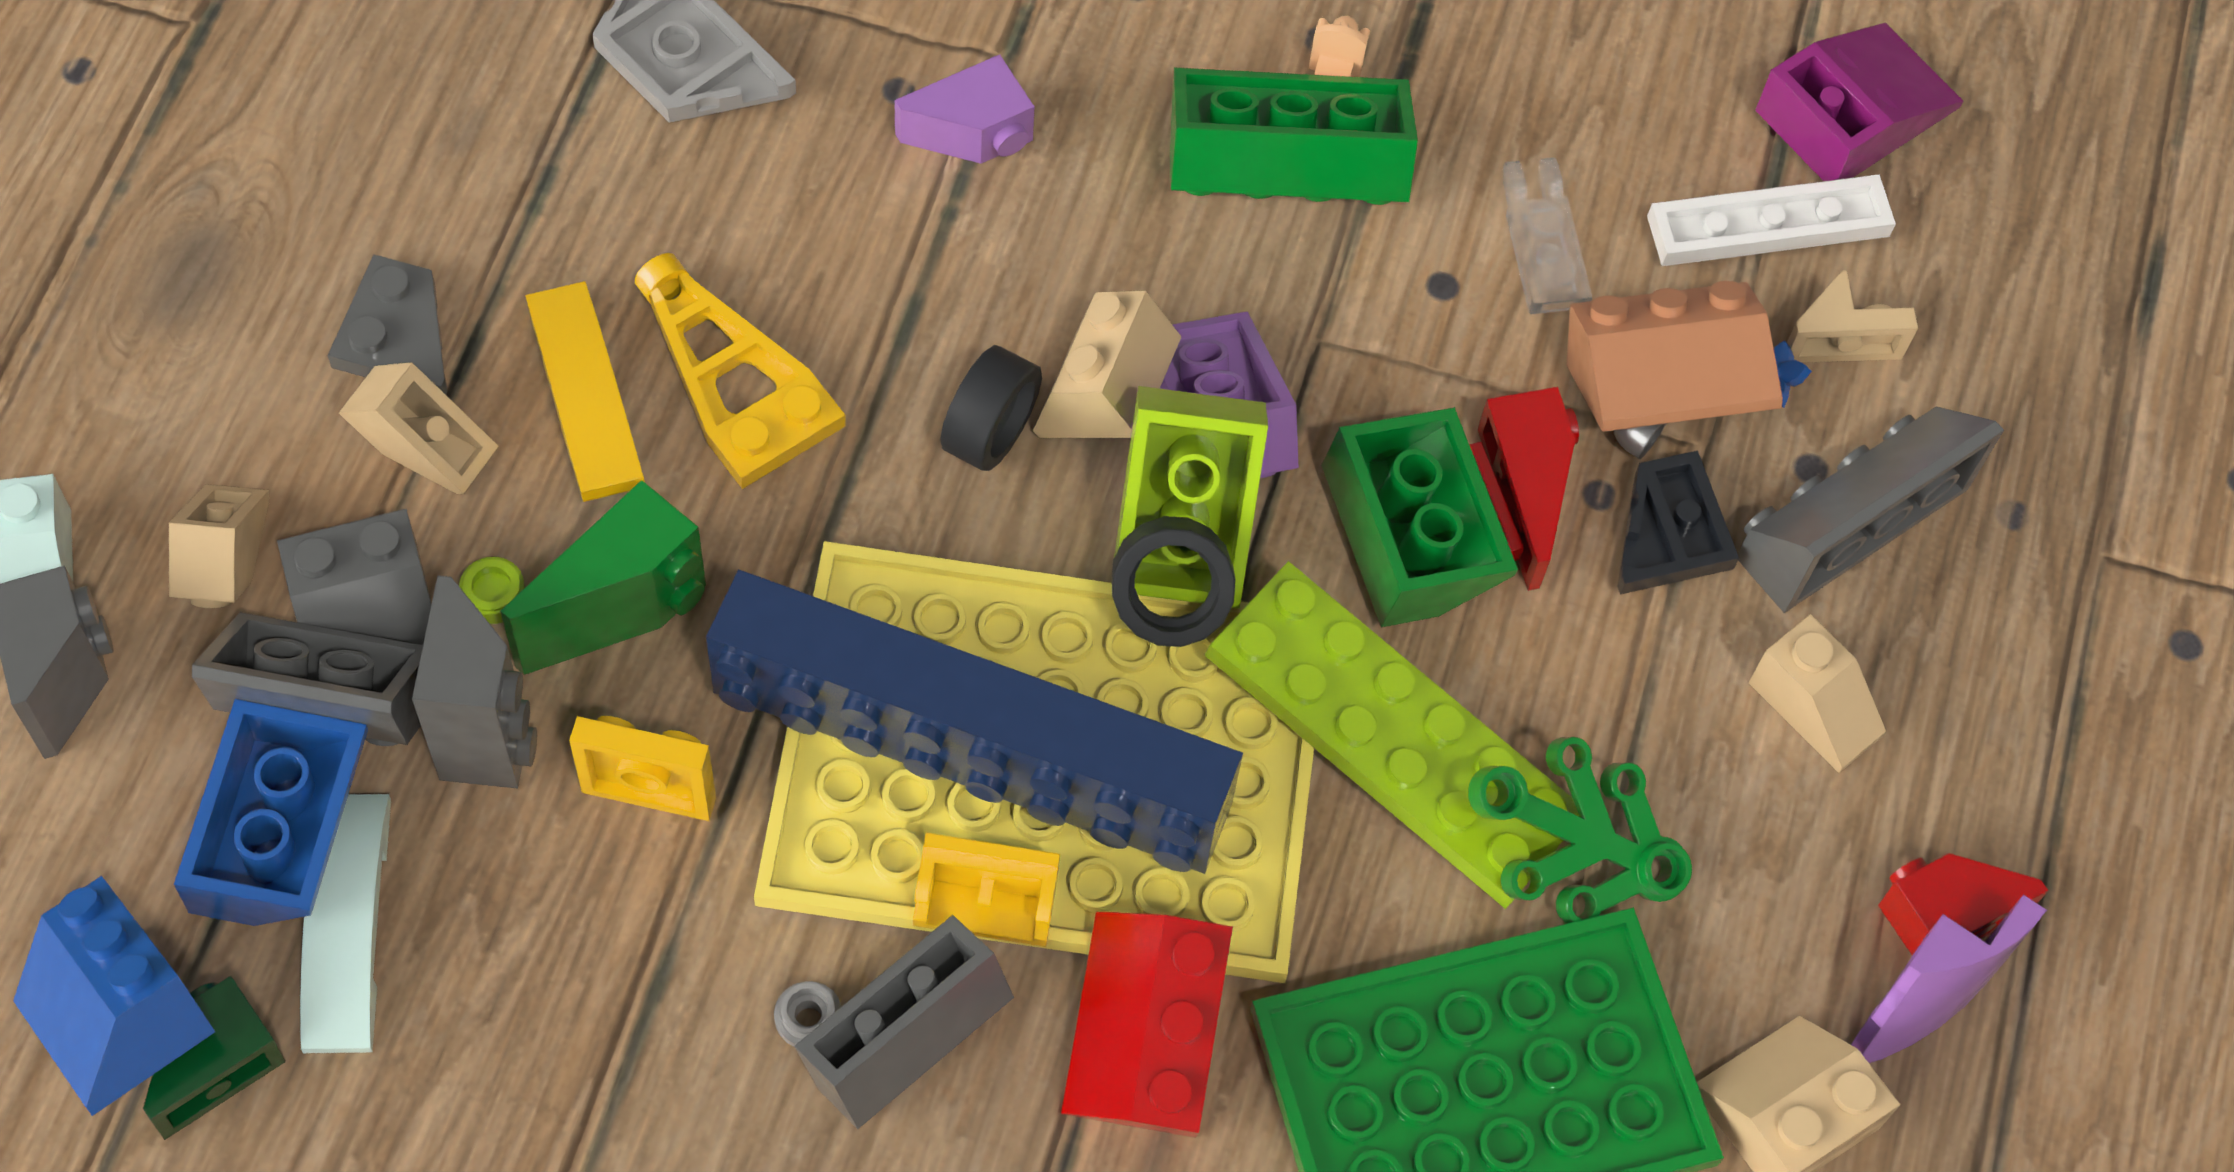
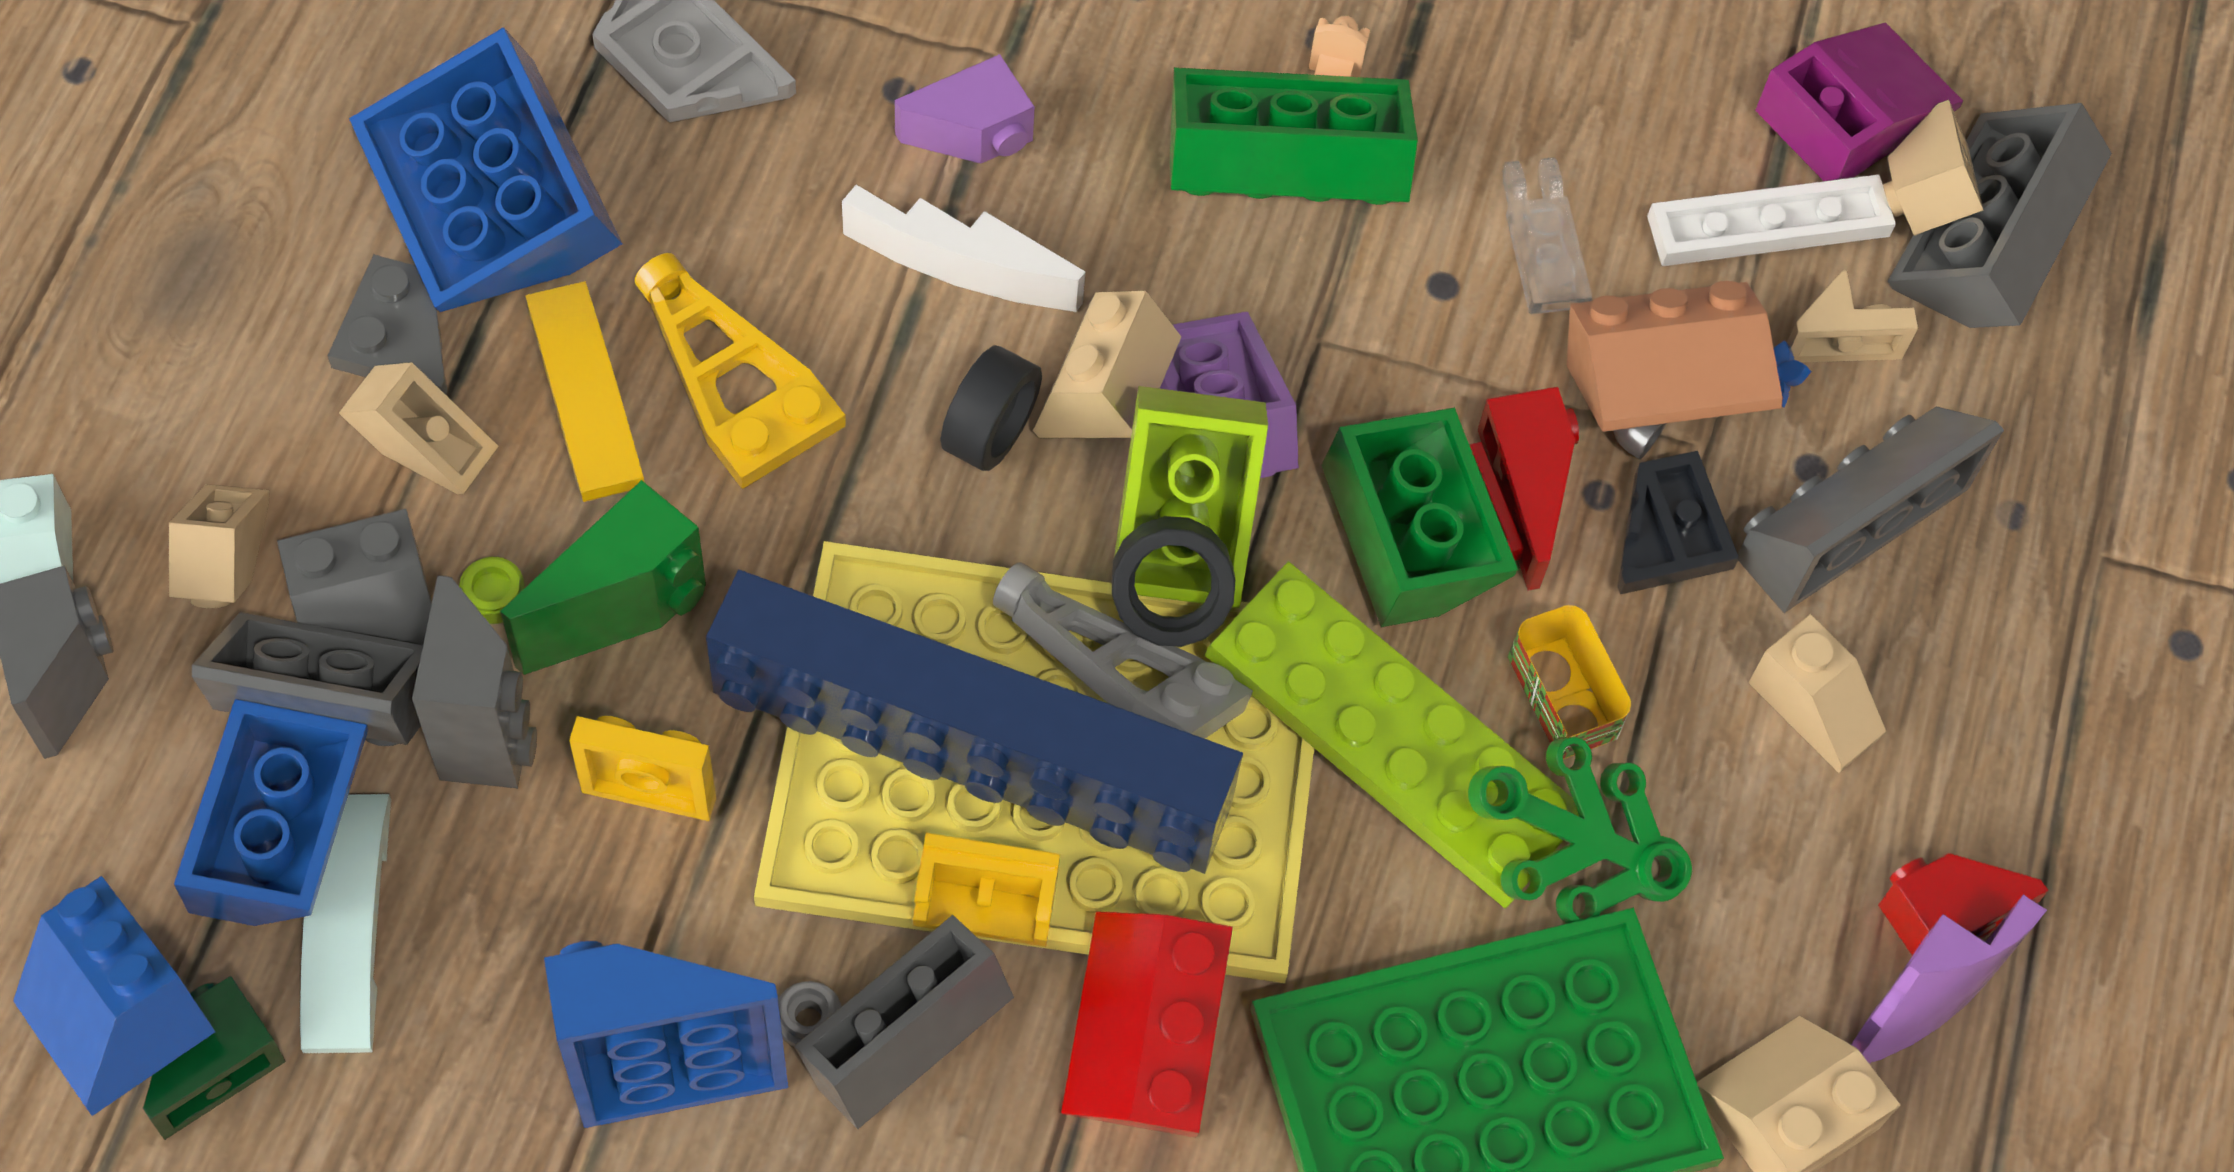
(484, 176): none -> blue slope
(660, 1032): none -> blue slope
(978, 258): none -> white slope
(1194, 698): none -> light grey plate
(1576, 640): none -> yellow piece
(1933, 173): none -> tan slope
(2032, 185): none -> dark grey slope

